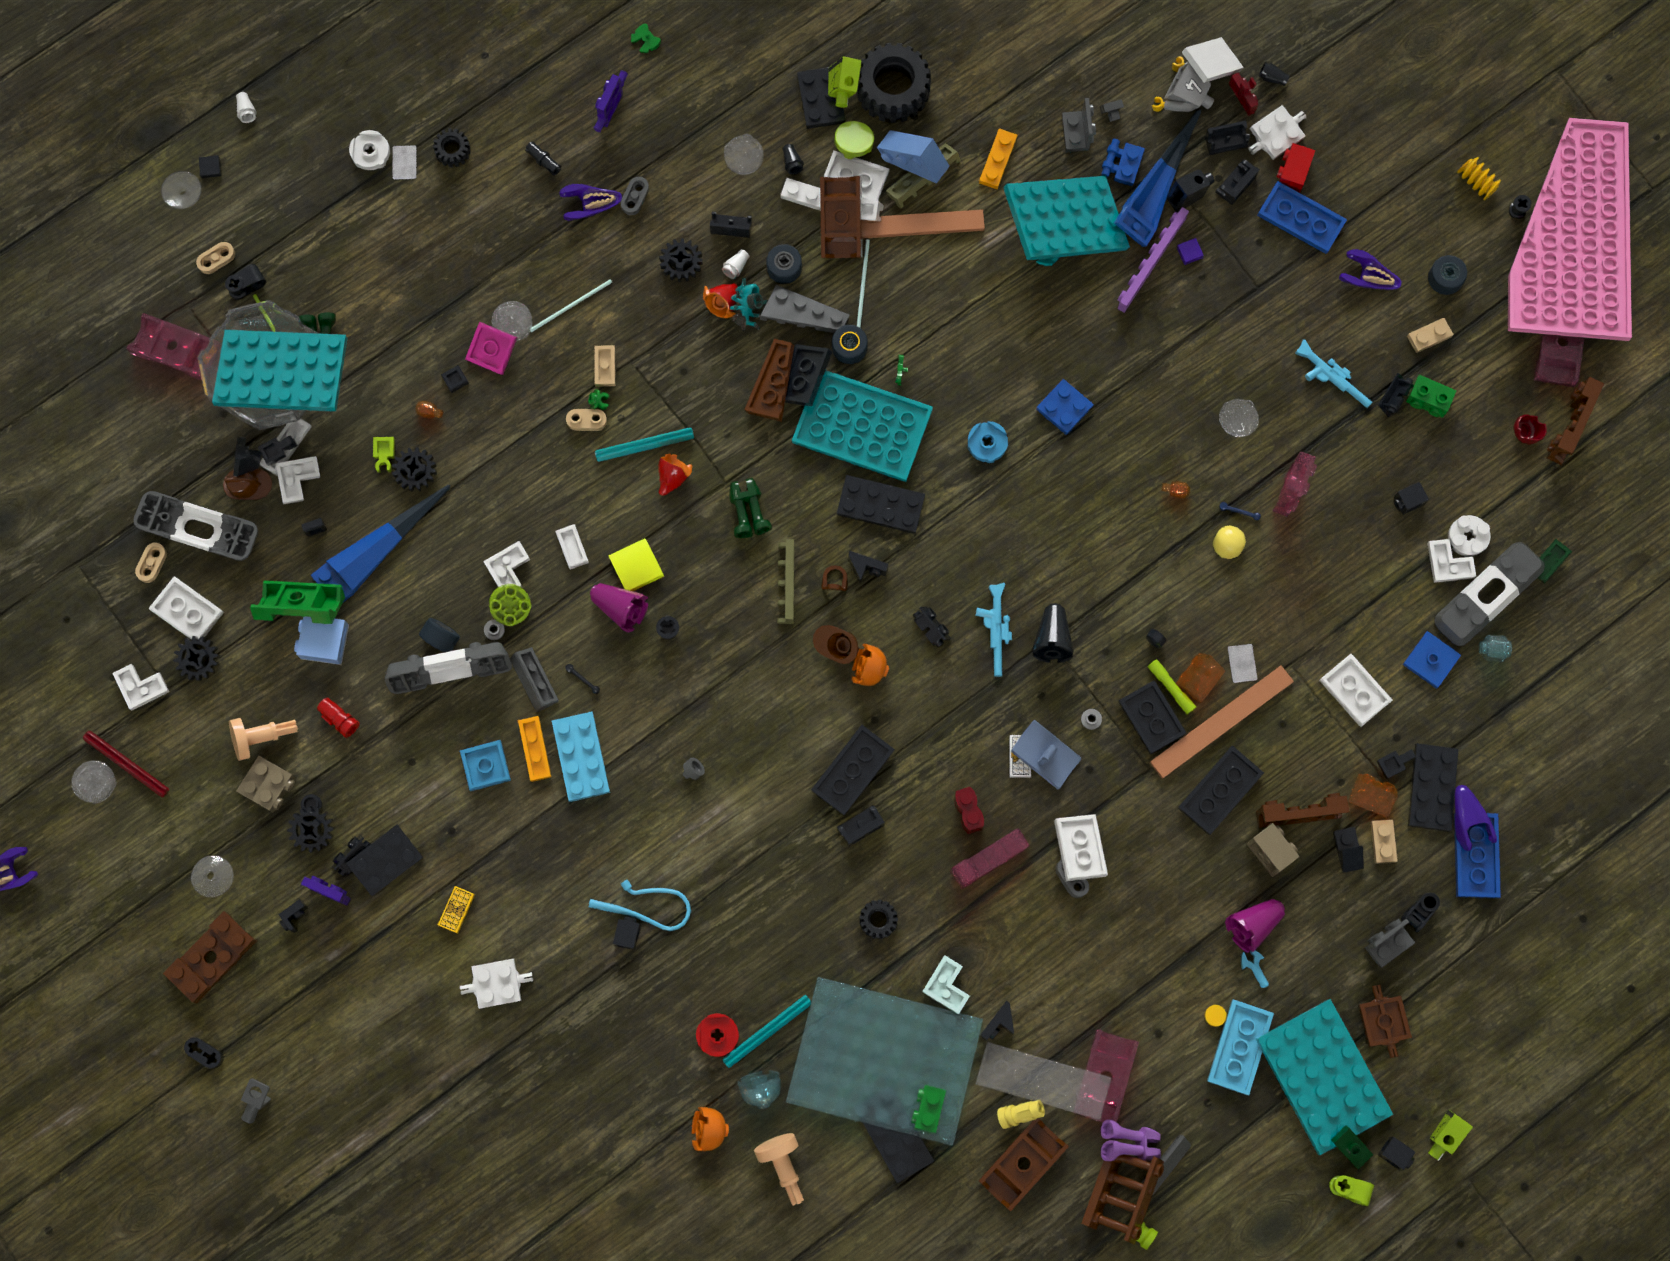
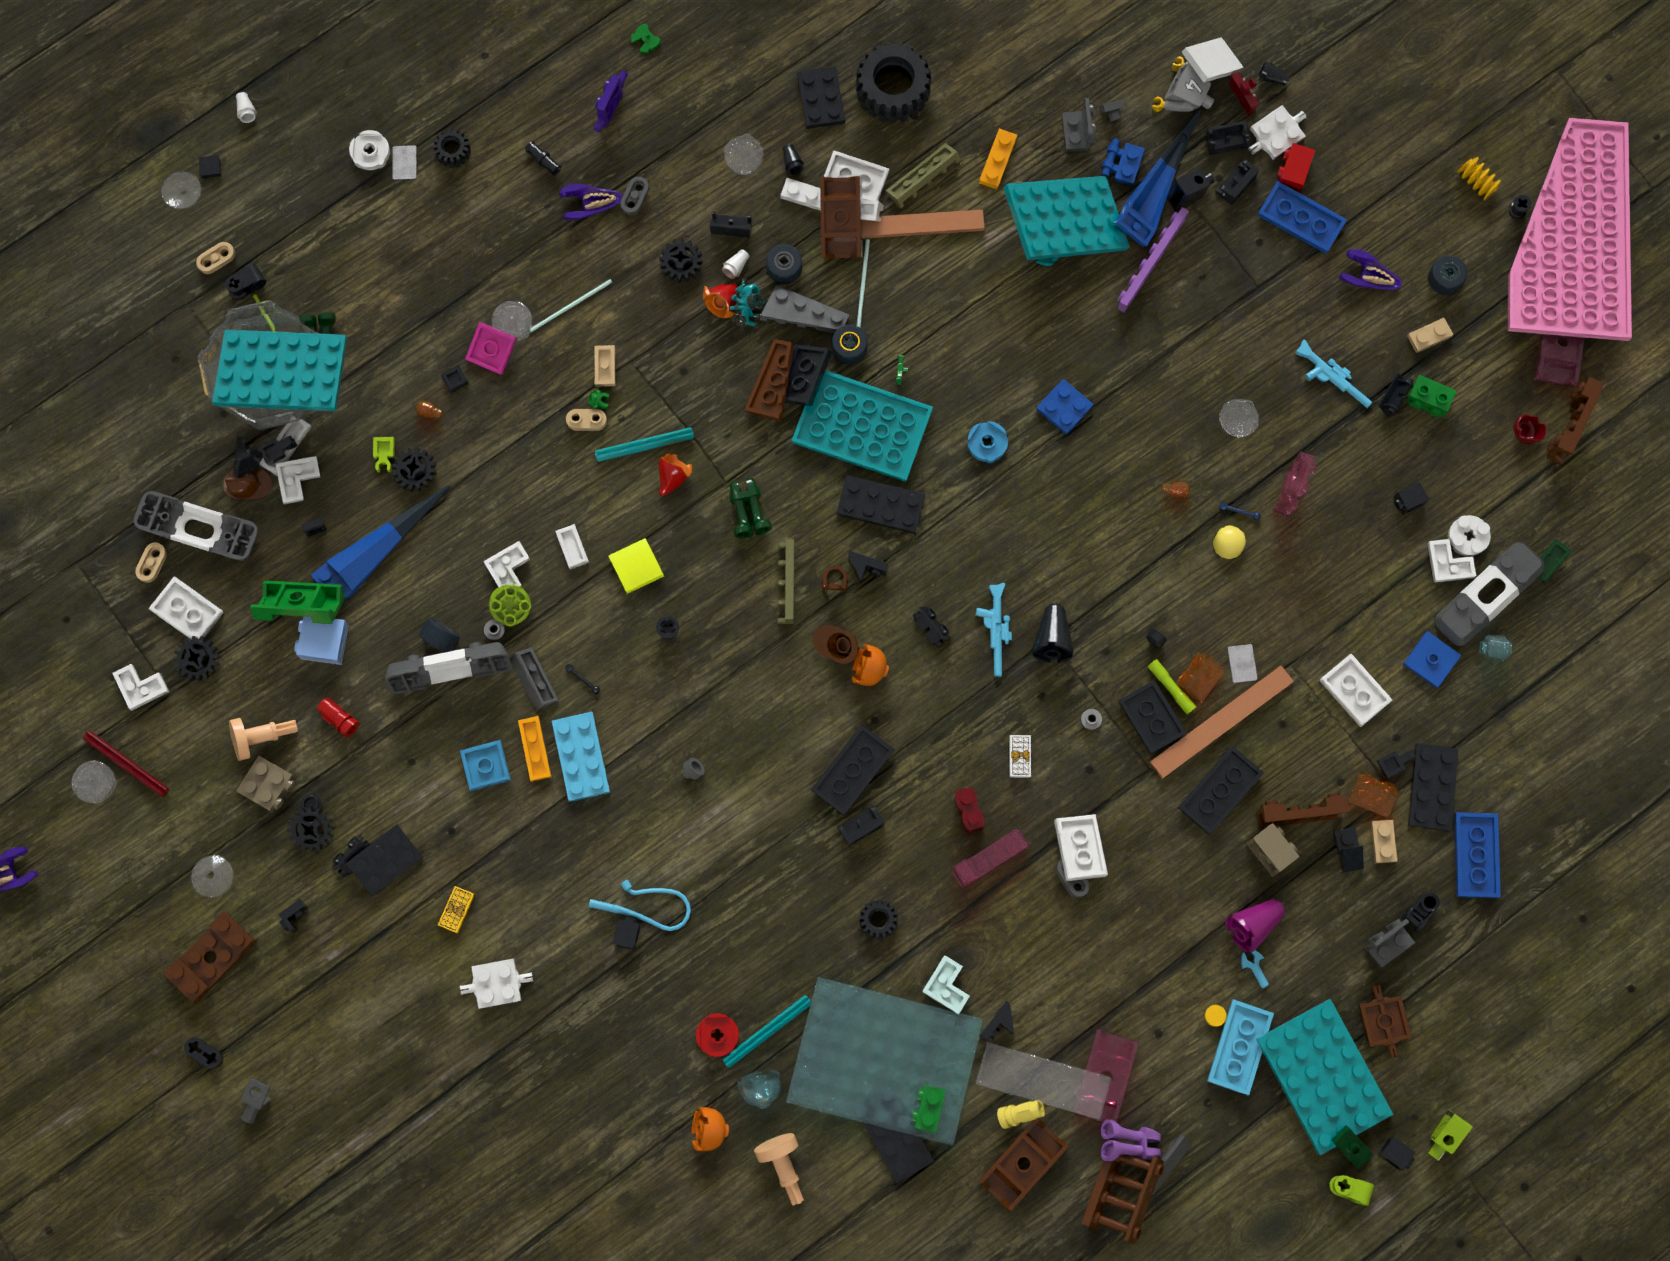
(154, 340): clear pink piece -> none
(332, 892): dark purple plate -> none
(620, 605): magenta cone -> none
(843, 80): lime torso -> none
(854, 139): lime tile -> none
(914, 154): medium blue wedge -> none
(1045, 754): sand blue shield -> none
(1147, 1236): lime wheel -> none
(1190, 251): dark purple tile -> none
(1469, 813): dark purple animal -> none

